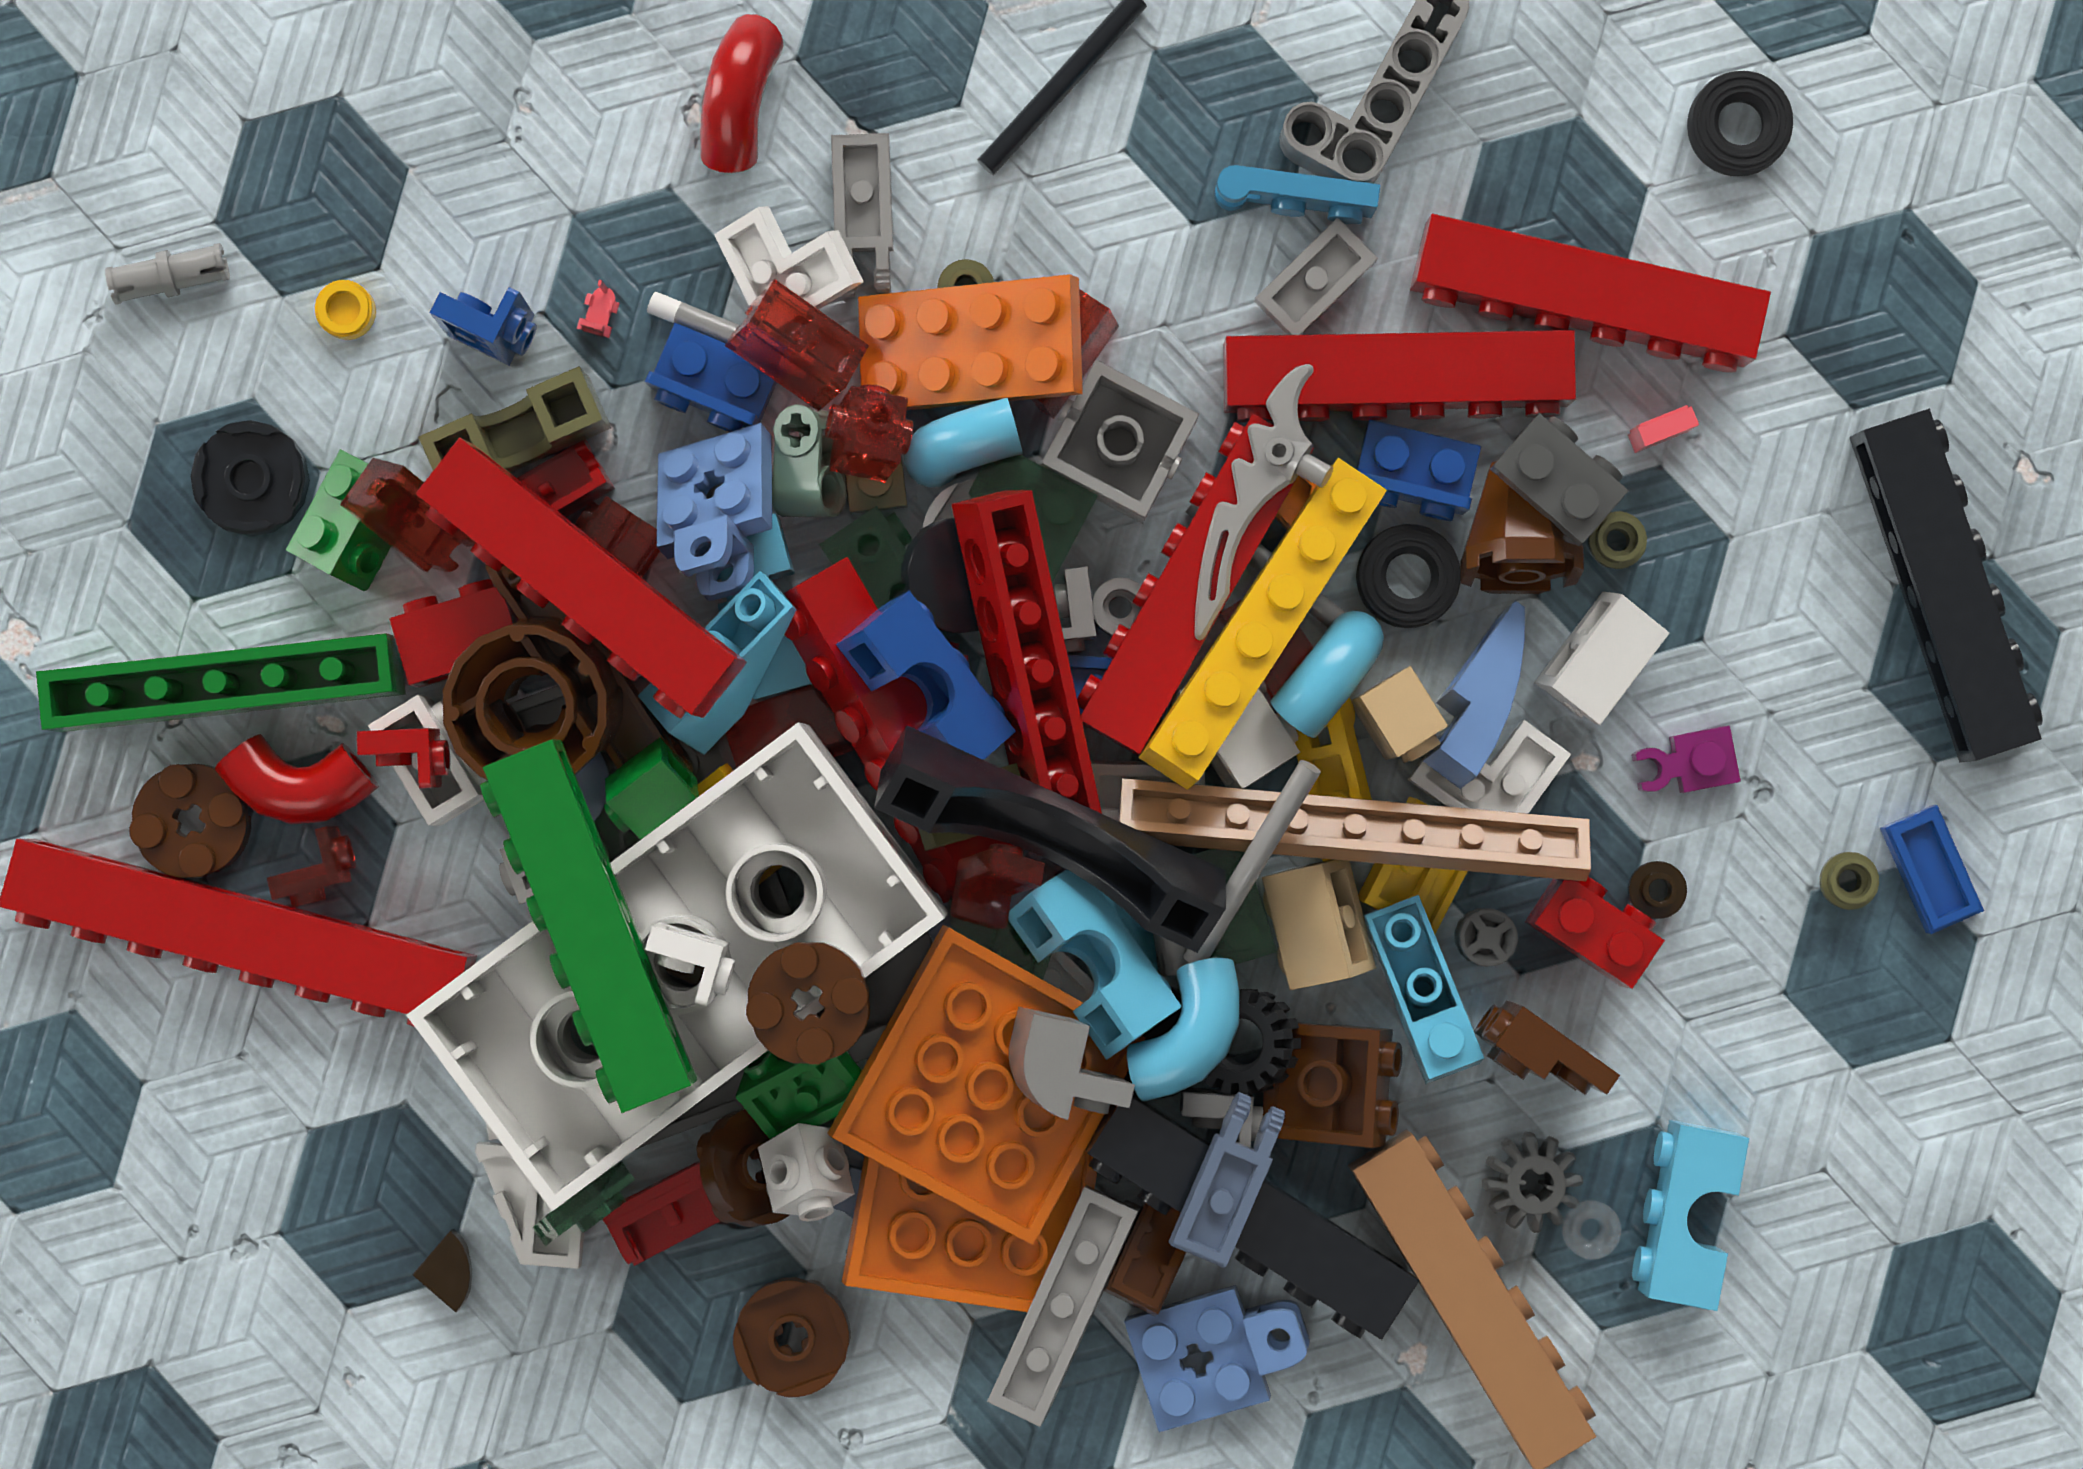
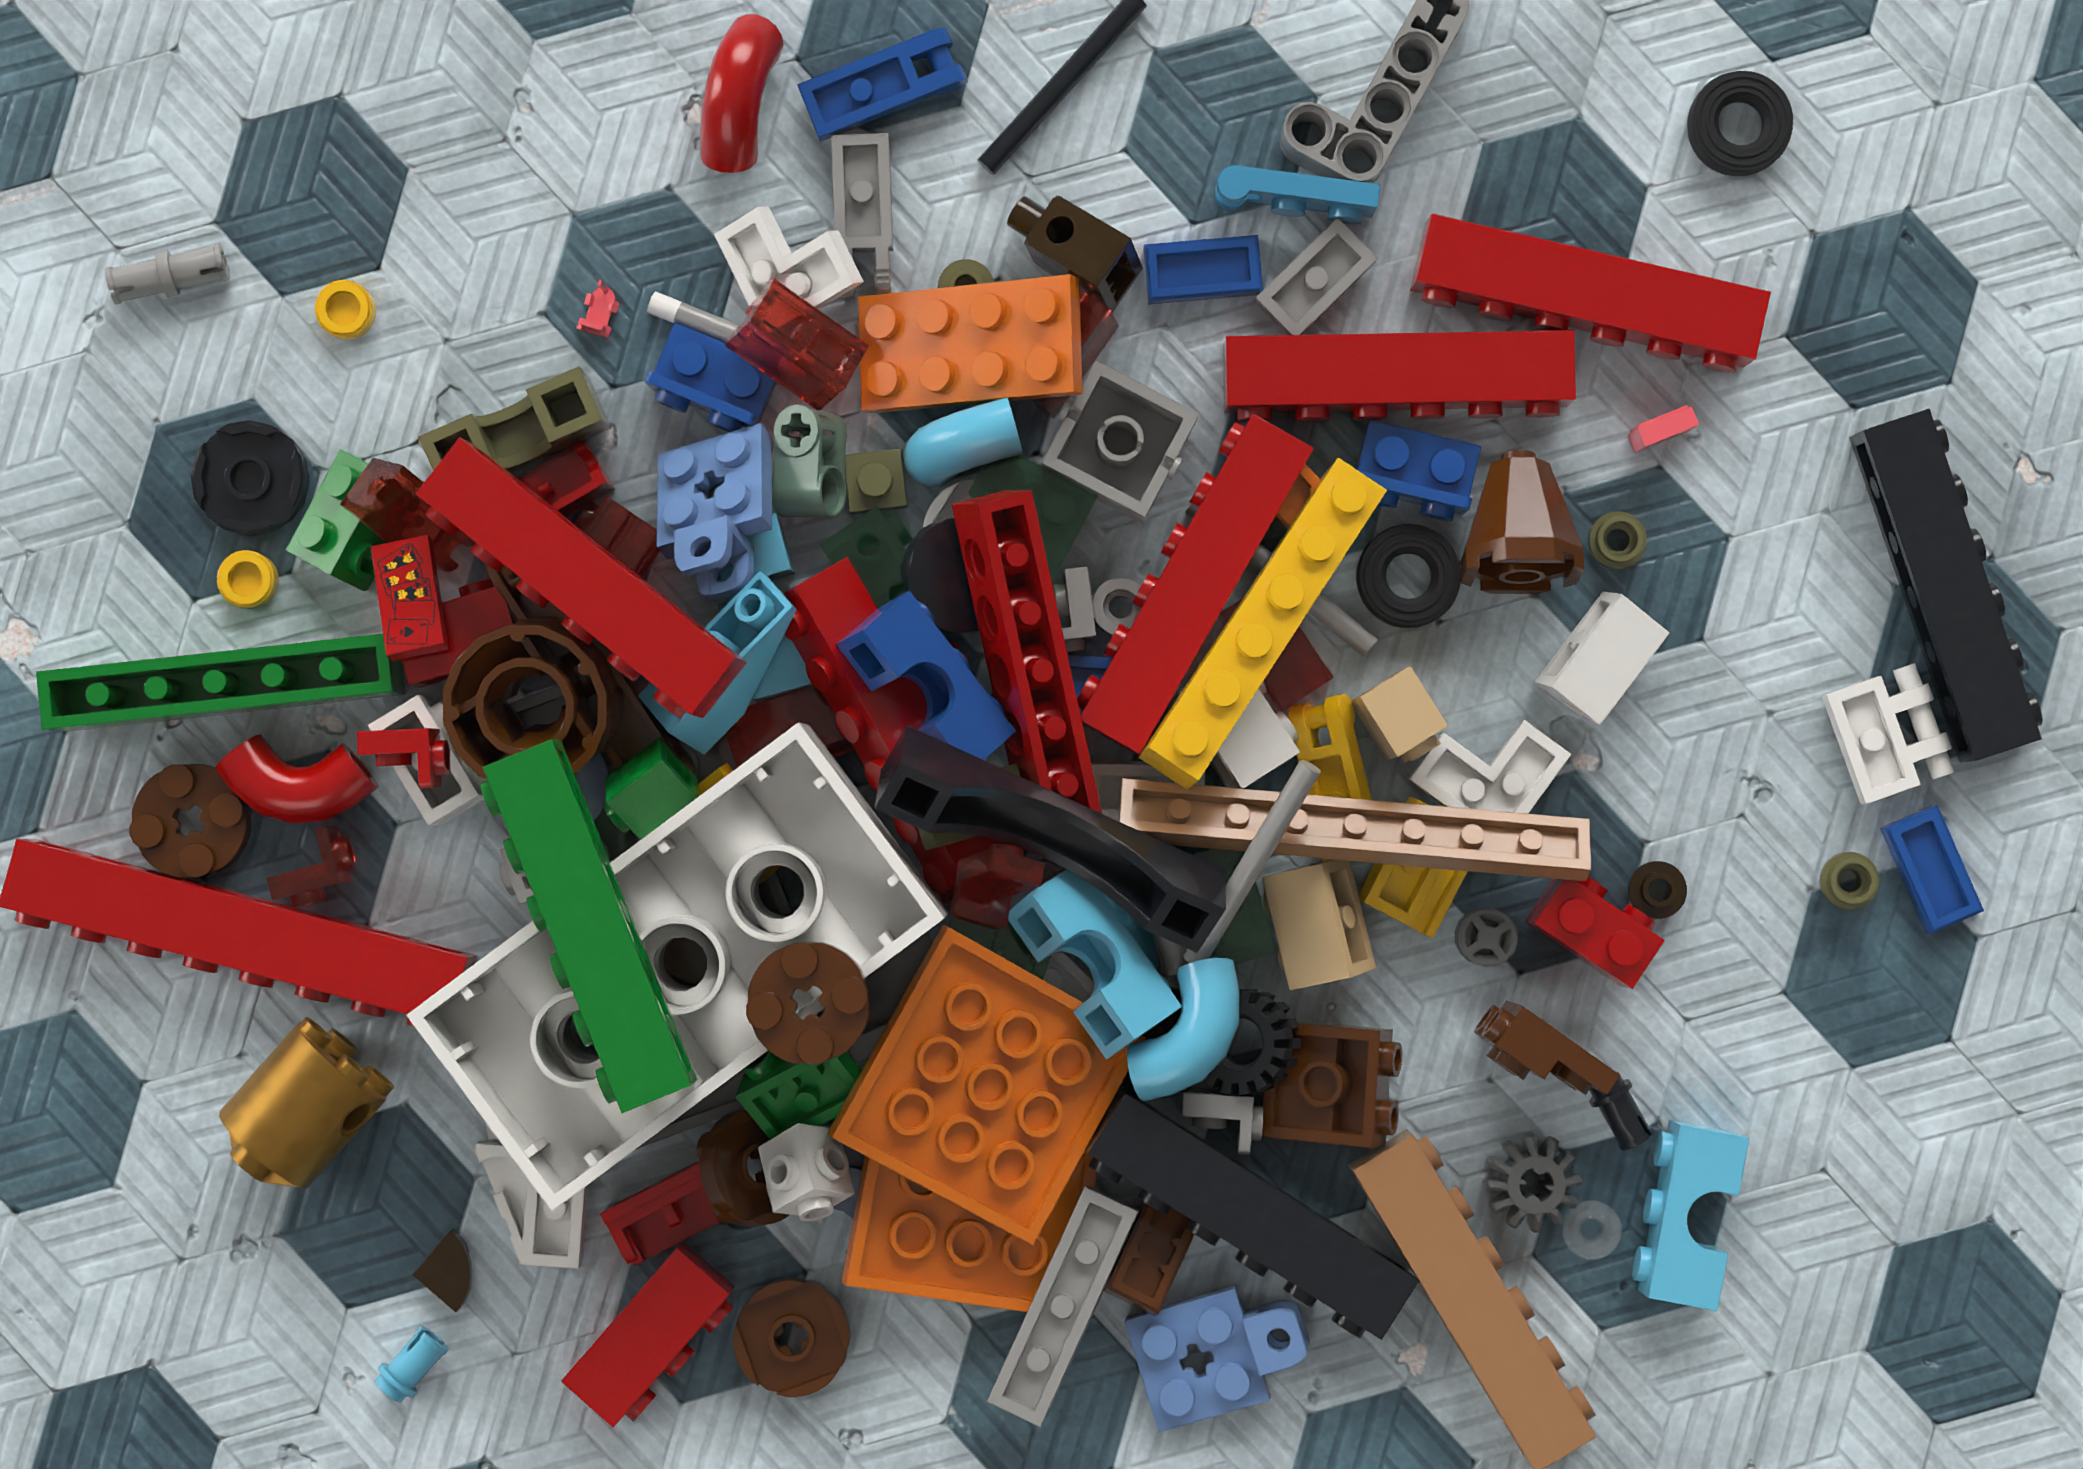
(247, 579): none -> yellow tile
(302, 1106): none -> pearl gold cylinder
(409, 598): none -> red tile
(411, 1365): none -> medium azure pin
(494, 335): blue bracket -> none
(587, 1205): clear green wing -> none
(650, 1336): none -> red brick
(684, 949): white bracket -> none
(868, 432): clear red brick -> none
(881, 84): none -> blue plate
(1047, 1063): light grey brick -> none
(1076, 243): none -> dark brown torso
(1203, 269): none -> blue tile
(1226, 1185): sand blue hinge -> none
(1279, 458): light grey piece -> none
(1330, 672): medium azure cylinder -> none
(1423, 990): medium azure slope -> none
(1480, 699): medium blue slope -> none
(1561, 477): dark grey bracket -> none
(1622, 1114): none -> black pin
(1697, 760): magenta plate -> none
(1873, 739): none -> white plate

